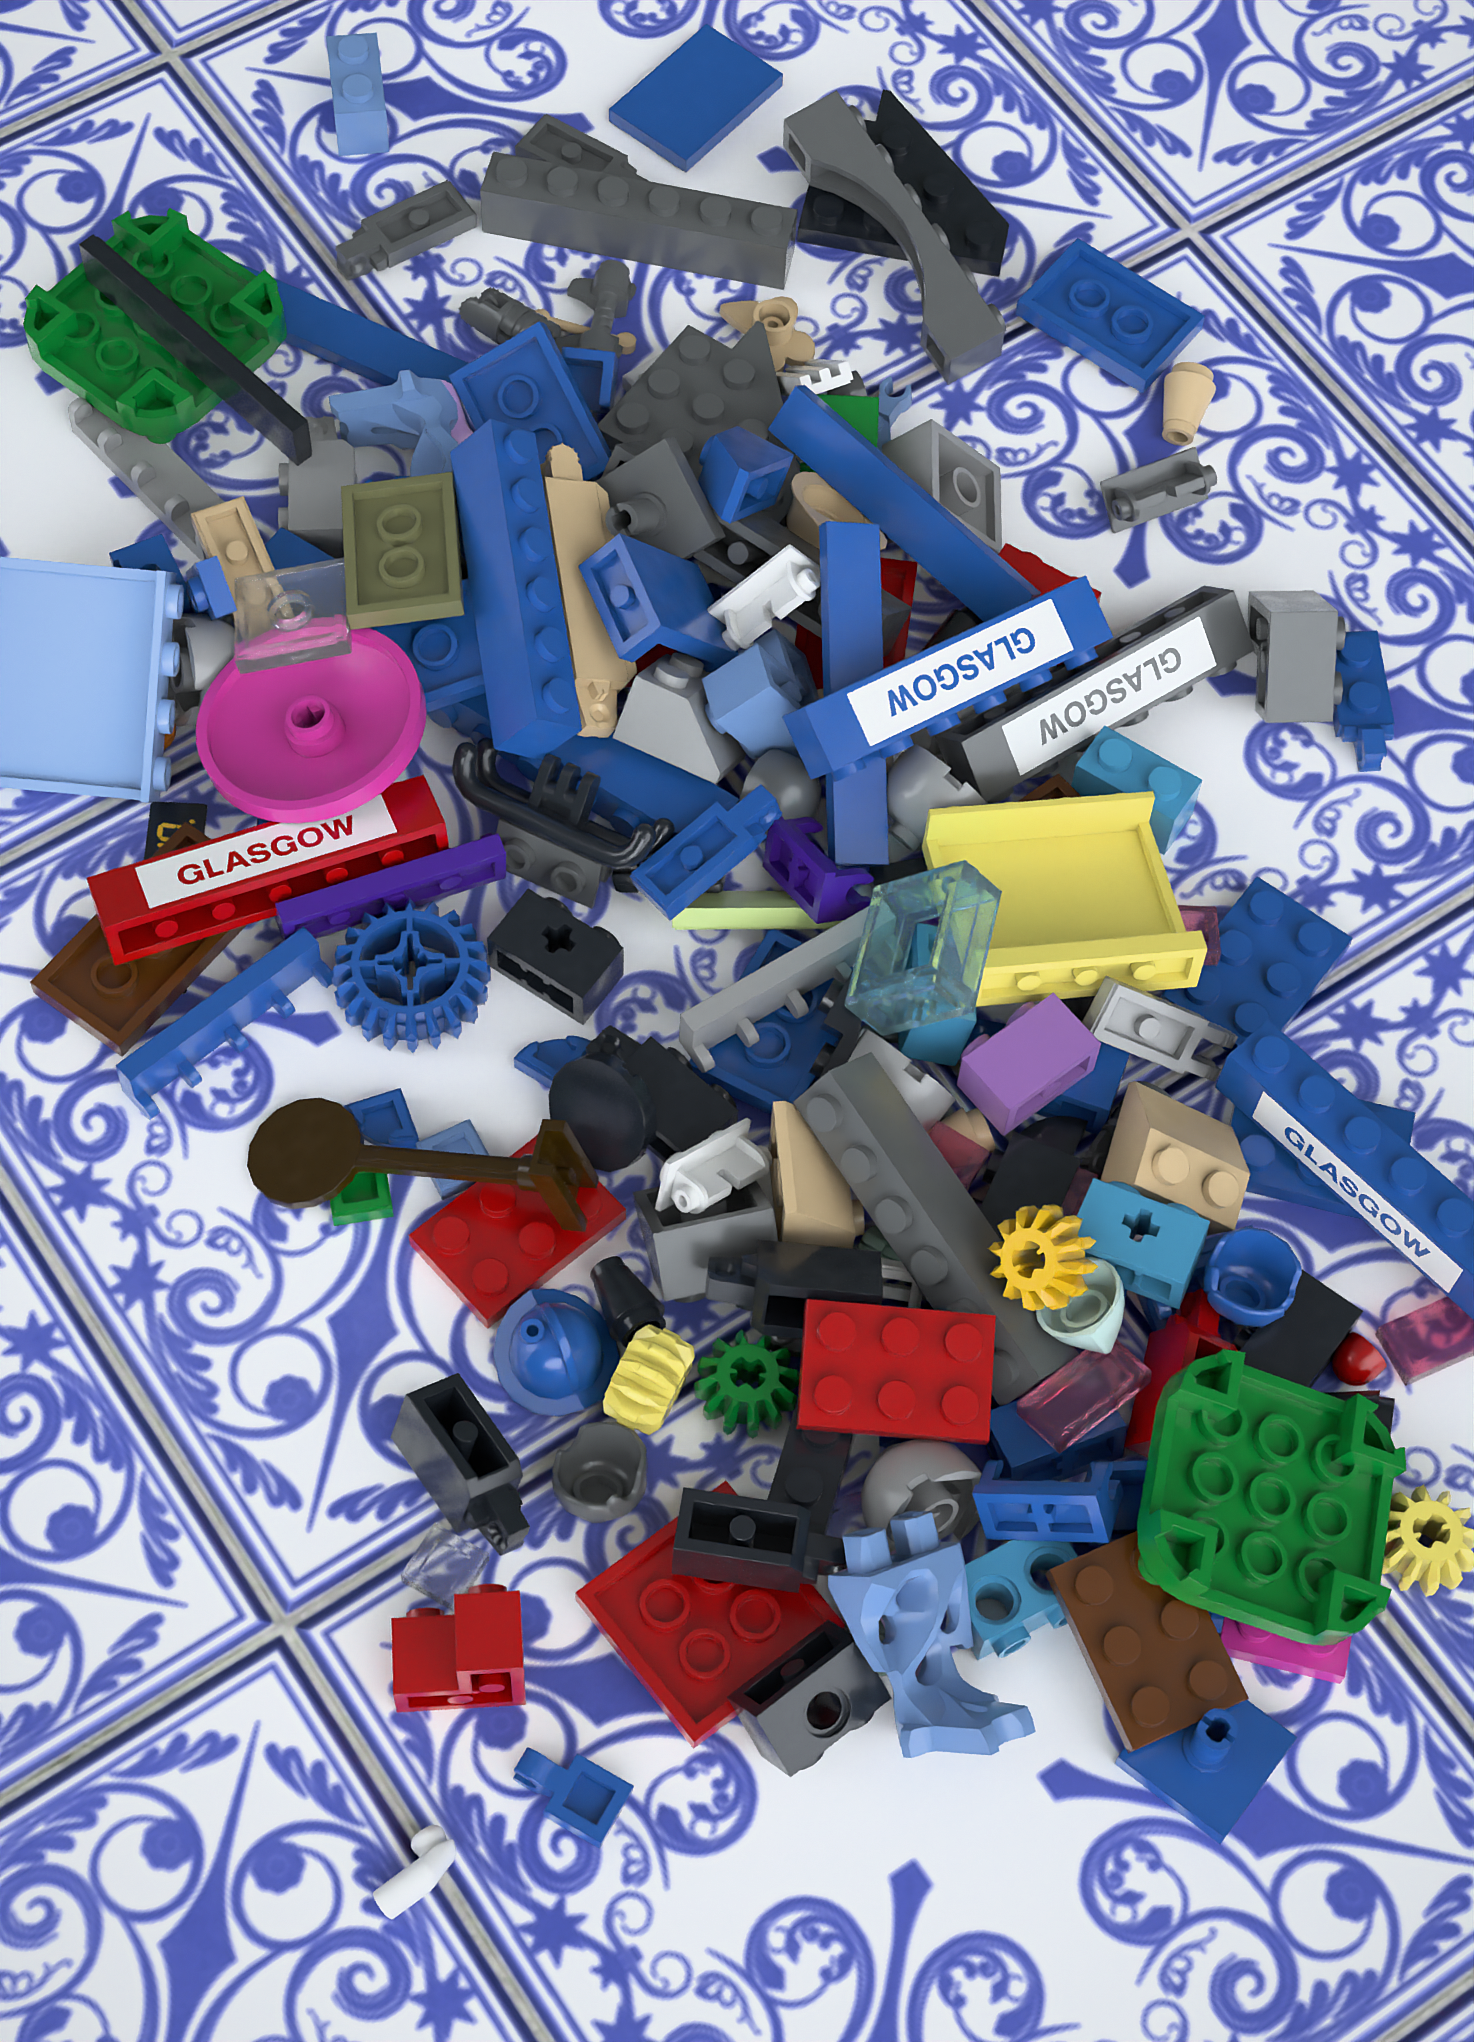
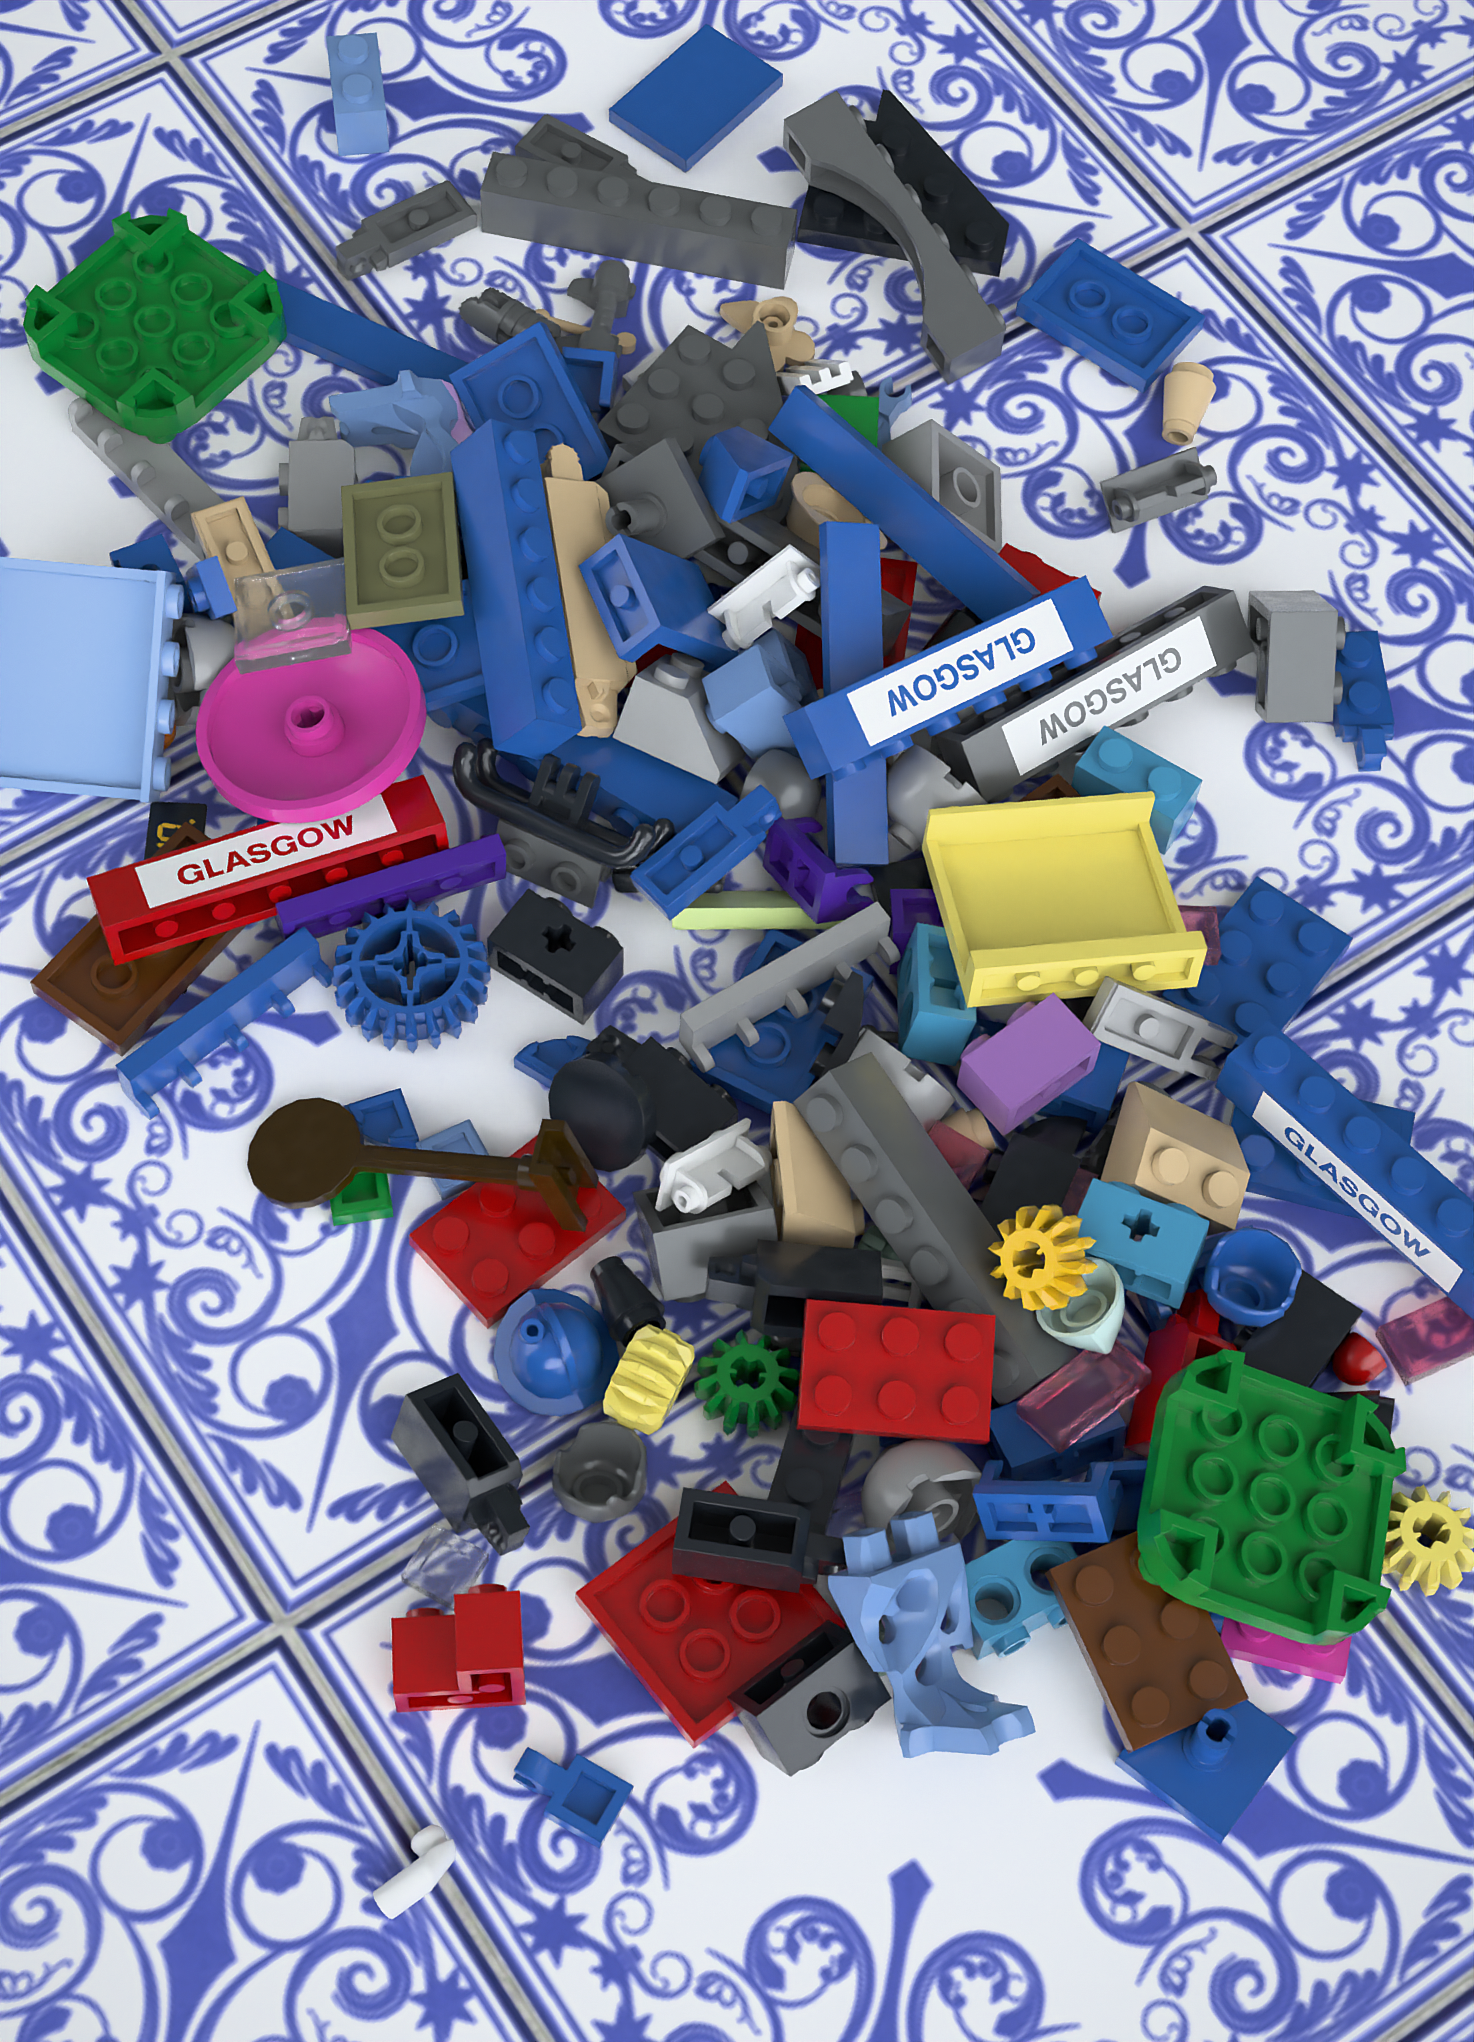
(196, 349): black tile -> none
(949, 985): clear light blue window -> none

